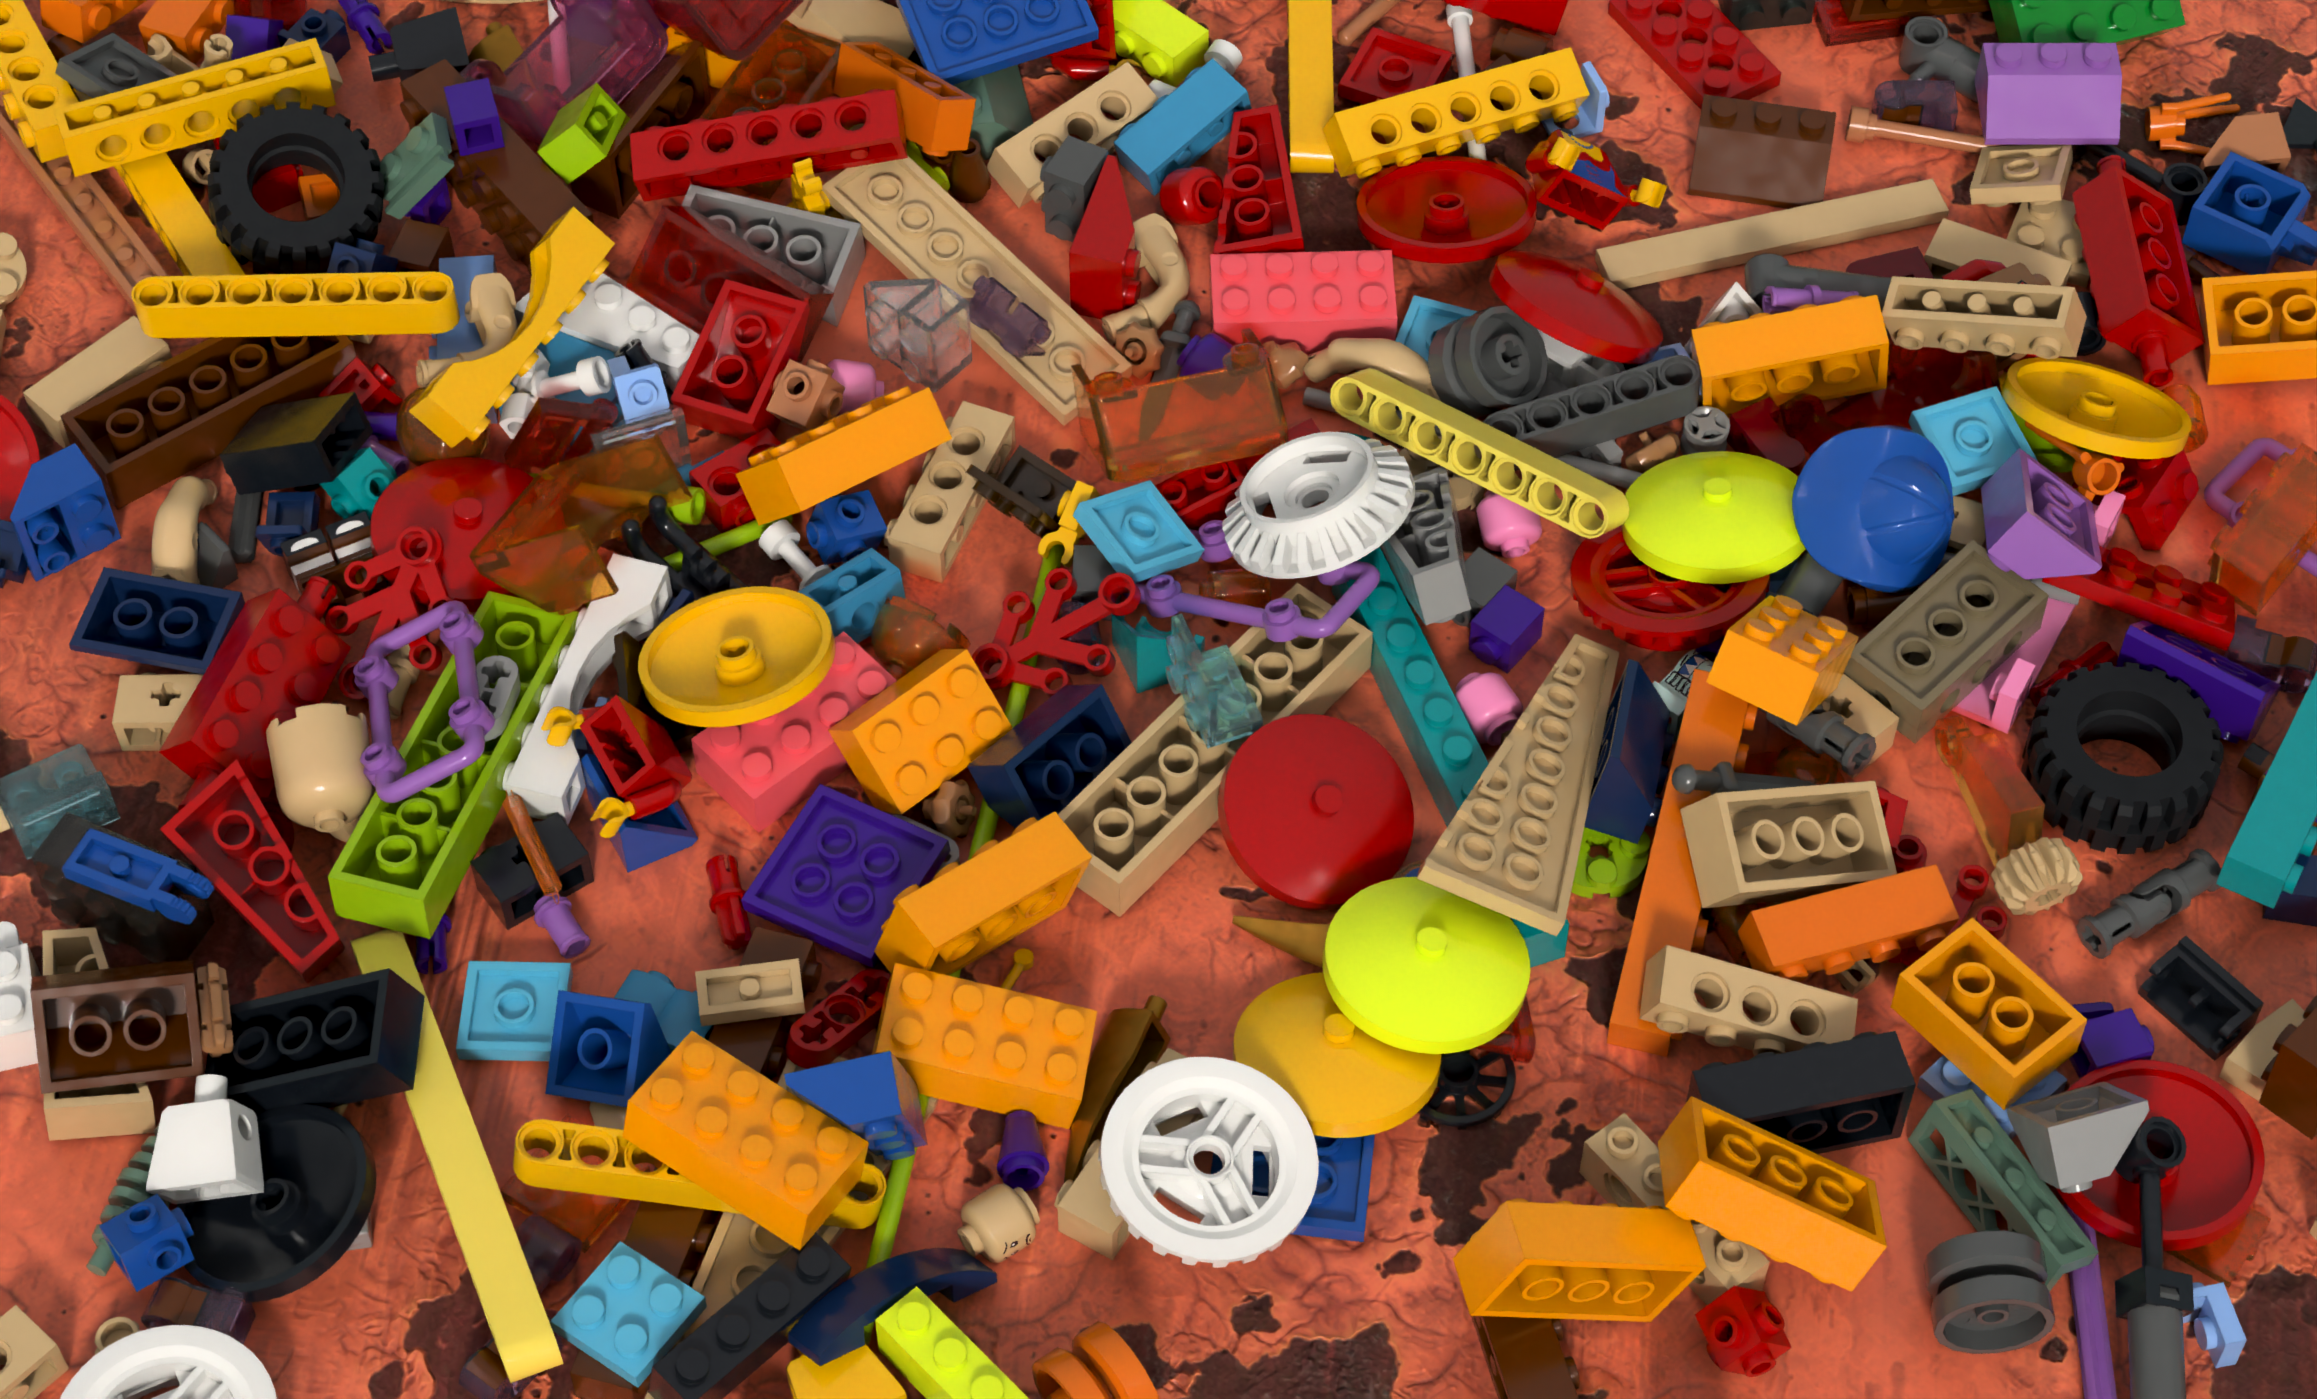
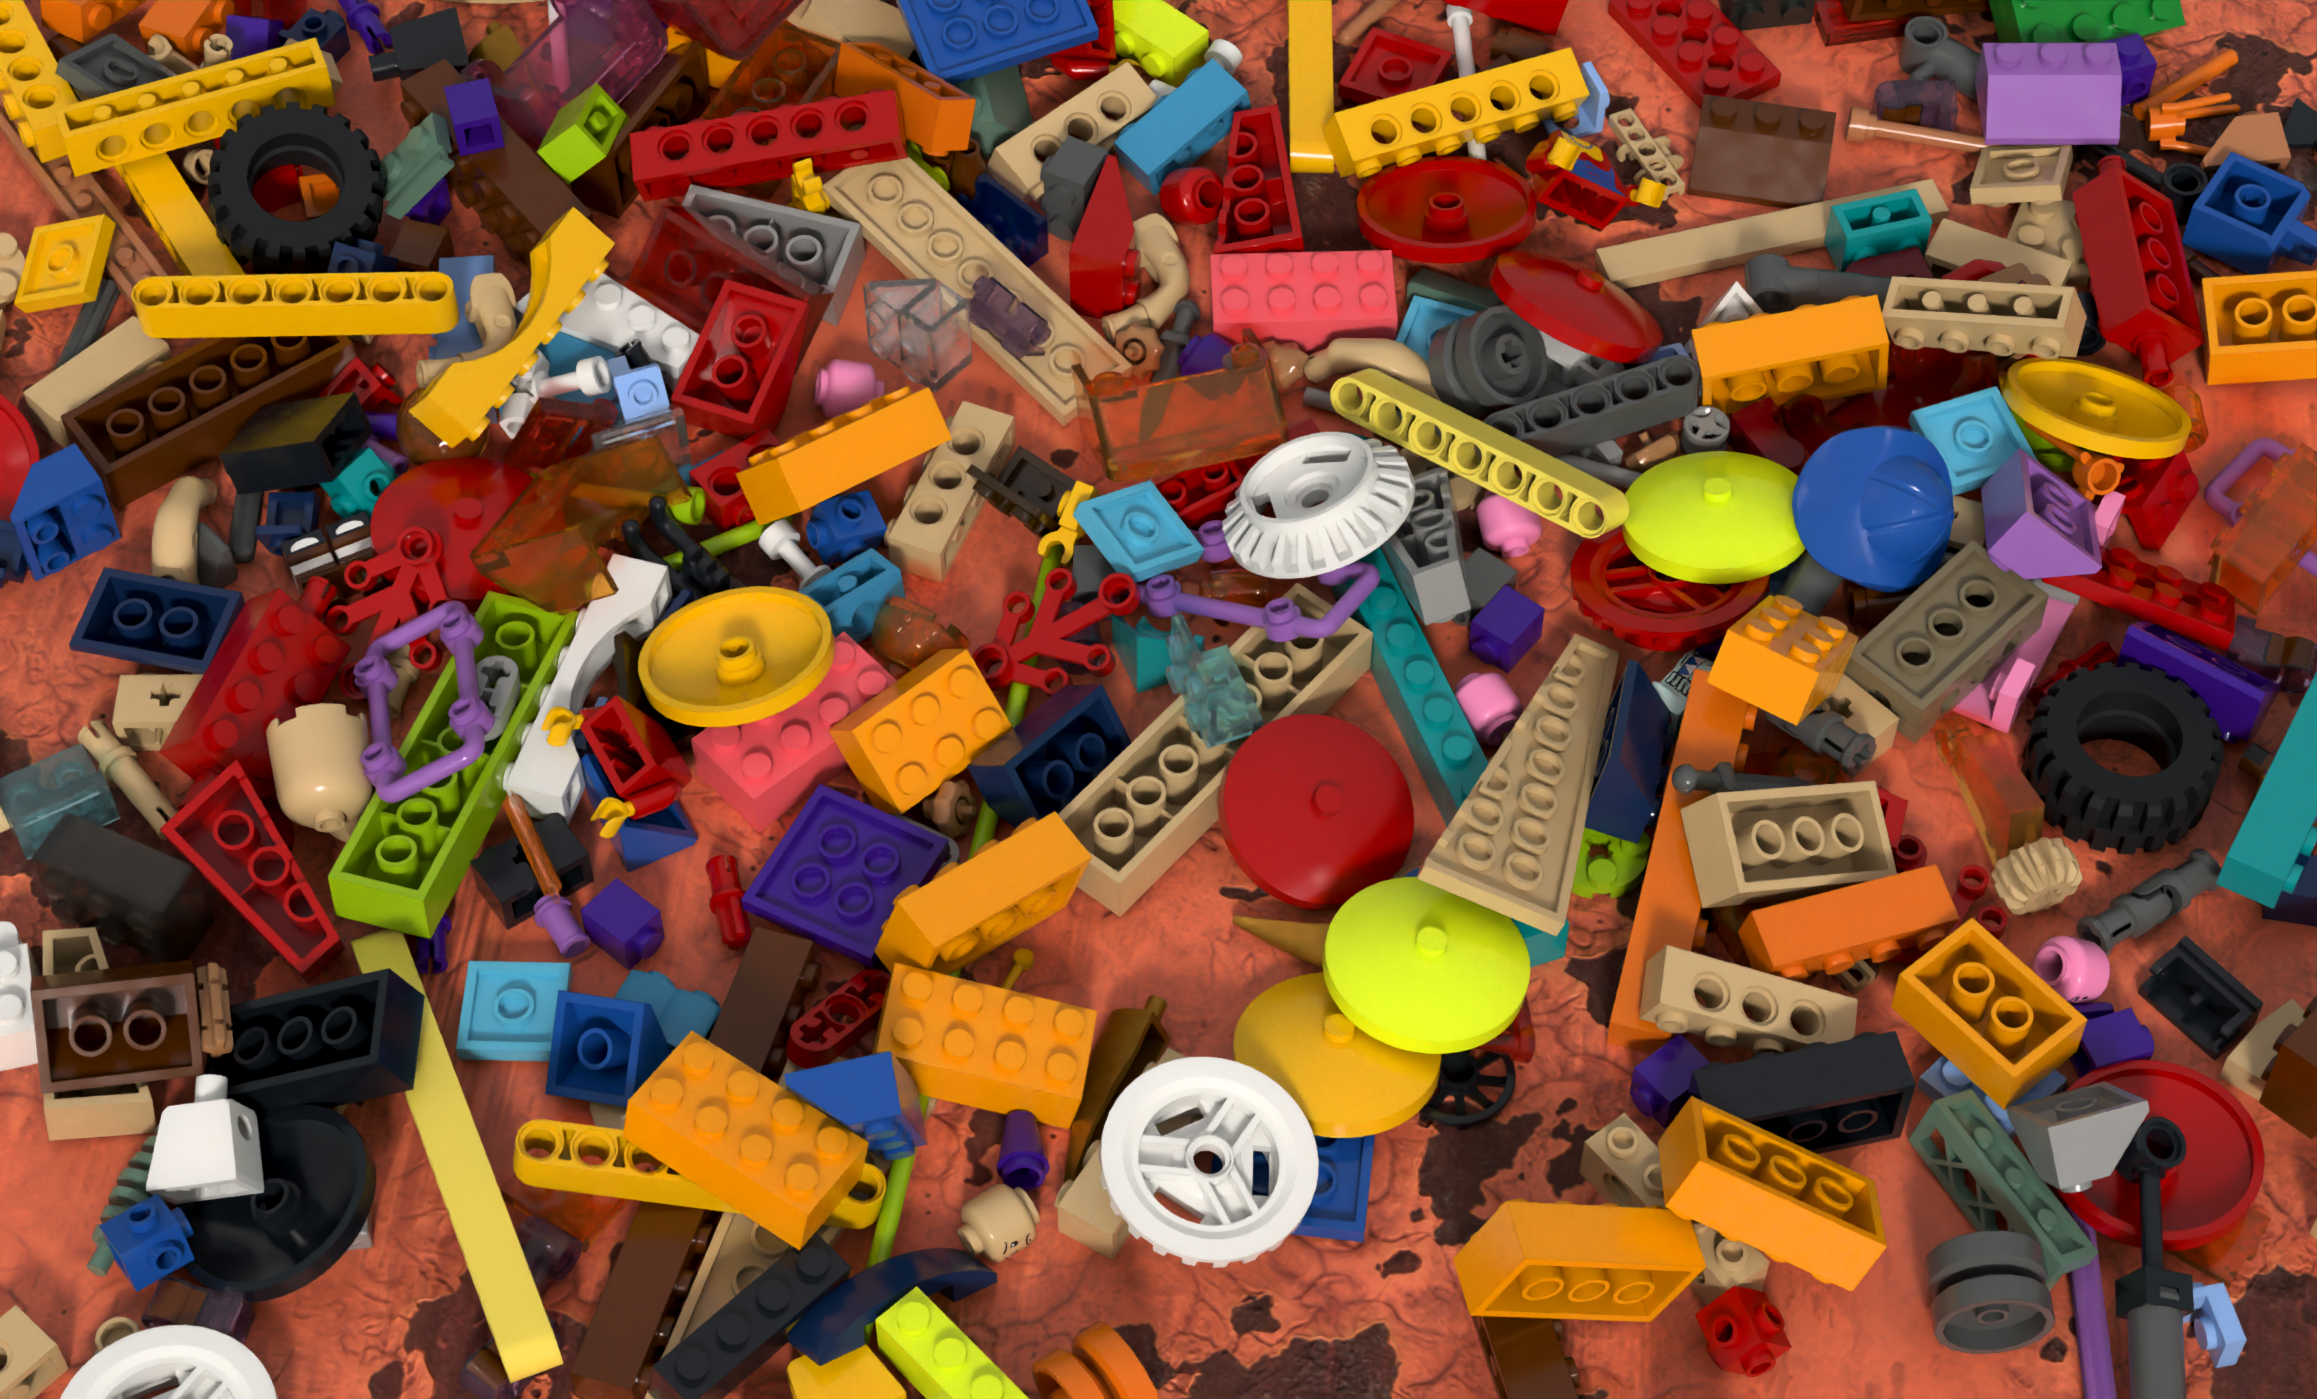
(65, 263): none -> yellow plate
(90, 321): none -> dark grey axle
(120, 765): none -> tan pin
(135, 875): blue hinge -> none
(623, 924): none -> dark purple brick
(628, 1314): medium azure plate -> none
(749, 992): tan plate -> none
(806, 395): nougat brick -> none
(1008, 219): none -> clear blue hinge
(1450, 291): none -> sand green slope
(1647, 151): none -> tan piece
(1663, 1080): none -> dark purple brick
(1790, 298): medium lavender pin -> none
(1877, 227): none -> teal brick
(2073, 968): none -> bright pink head
(2136, 67): none -> dark purple brick
(2188, 82): none -> orange bar

